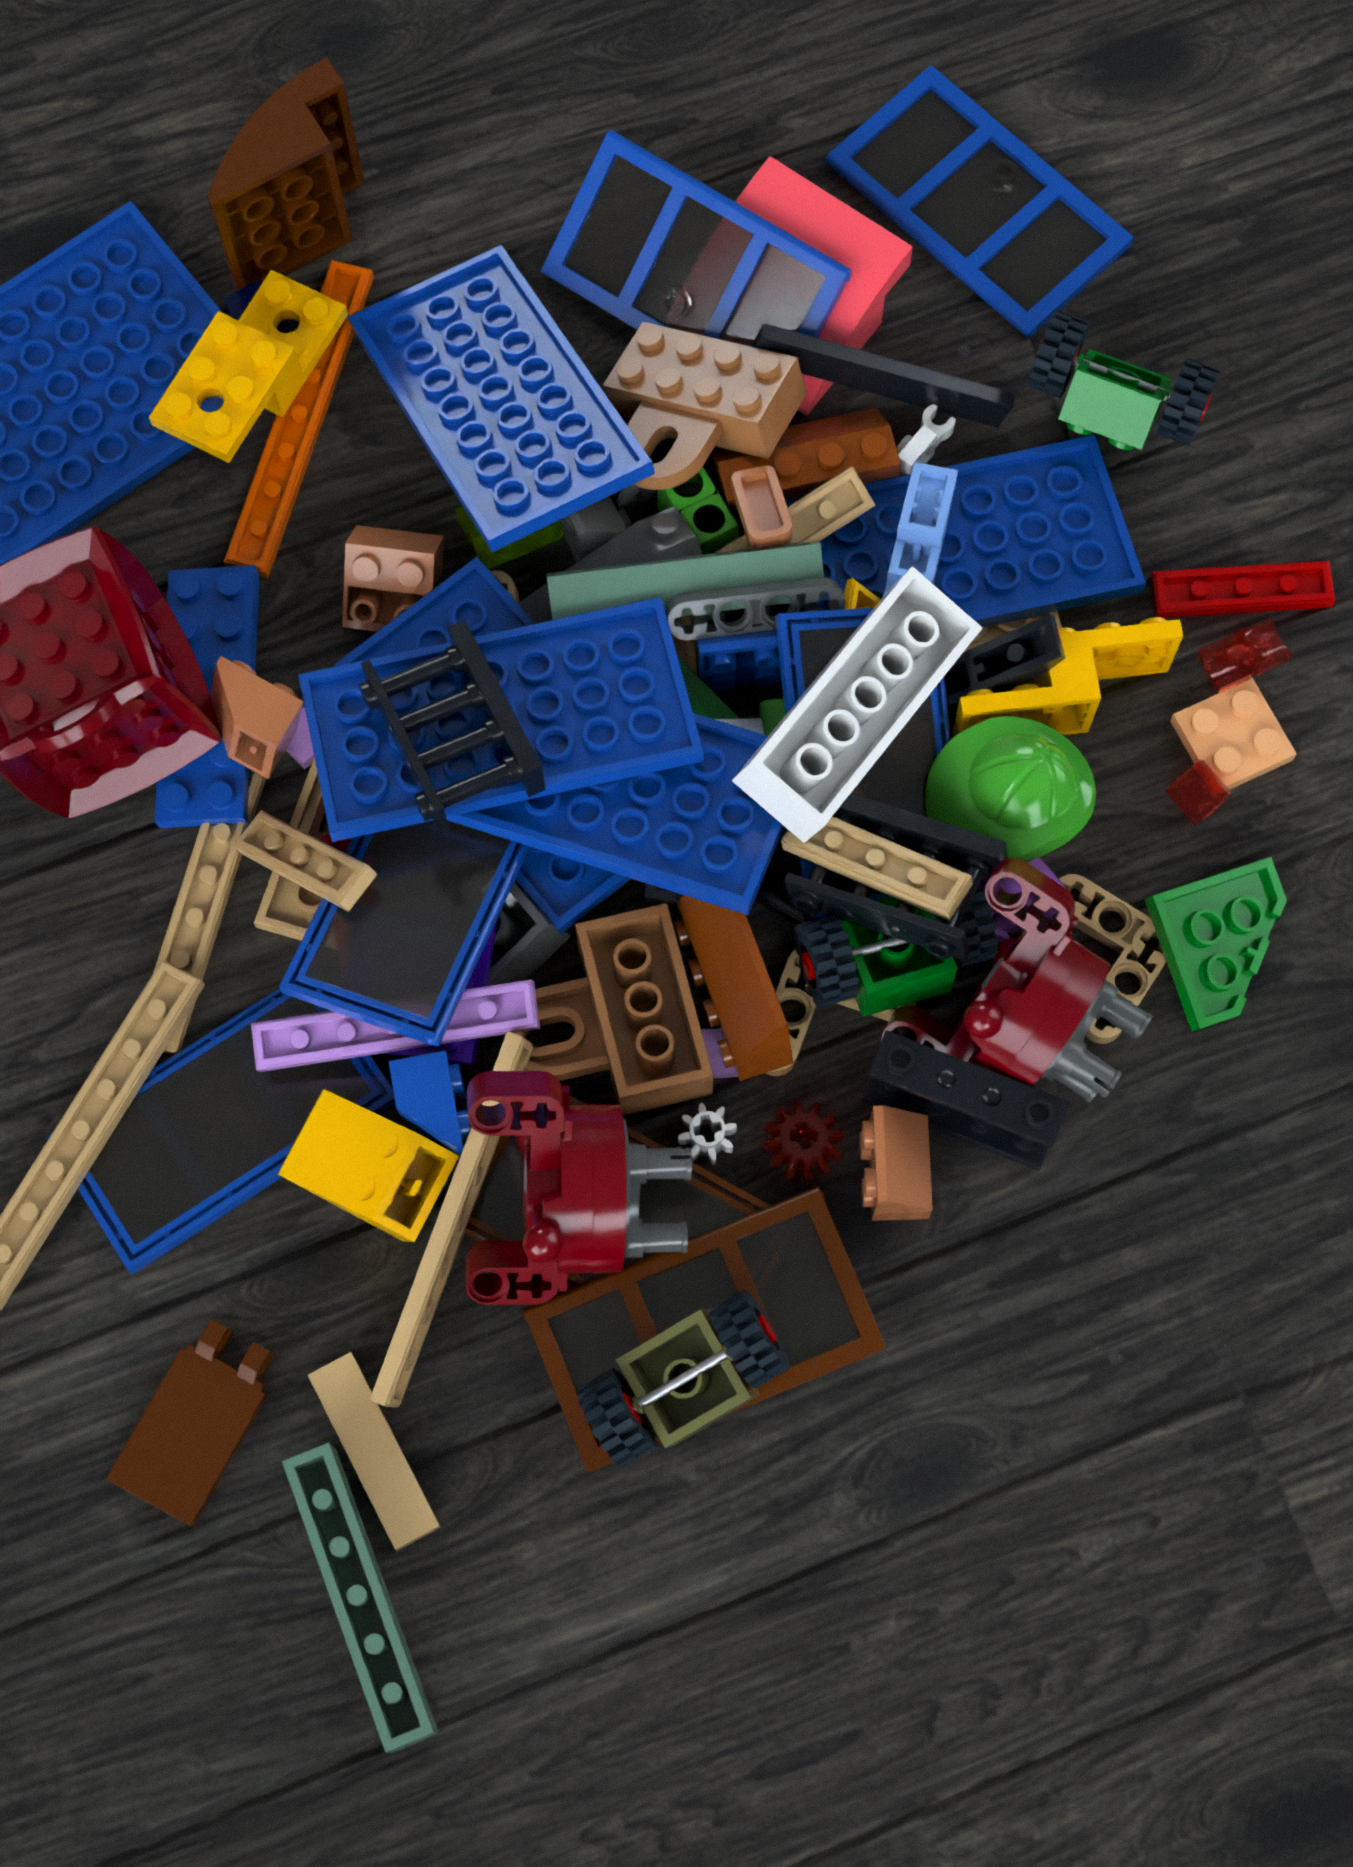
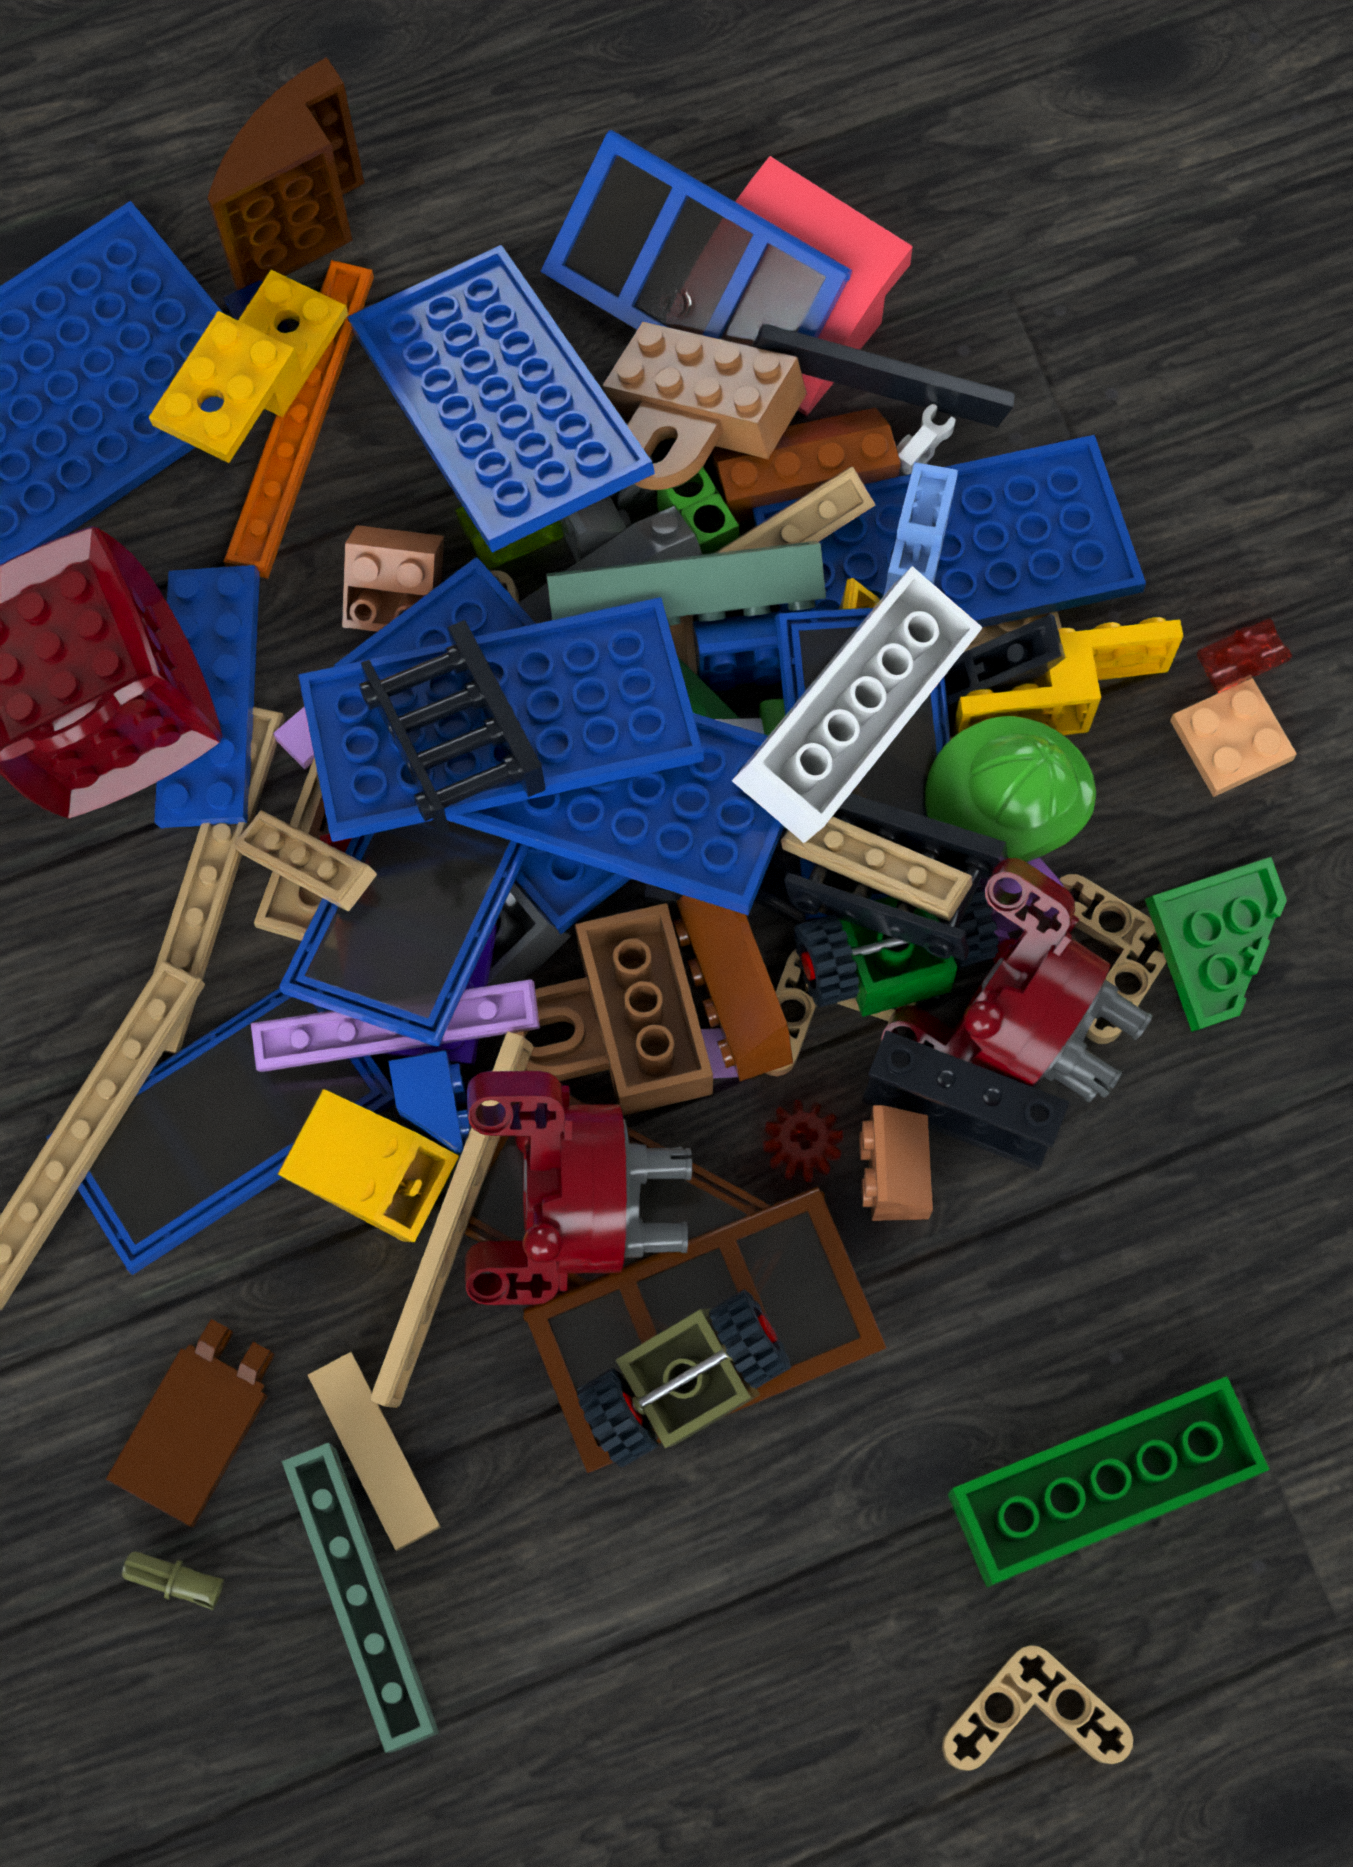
(173, 1579): none -> olive axle
(253, 715): nougat slope -> none
(716, 1125): white gear -> none
(754, 600): dark grey beam -> none
(762, 507): nougat piece -> none
(979, 201): door -> none
(1023, 1697): none -> tan beam
(1107, 1481): none -> green brick
(1115, 395): brick -> none
(1198, 792): clear red plate -> none
(1242, 589): red tile -> none

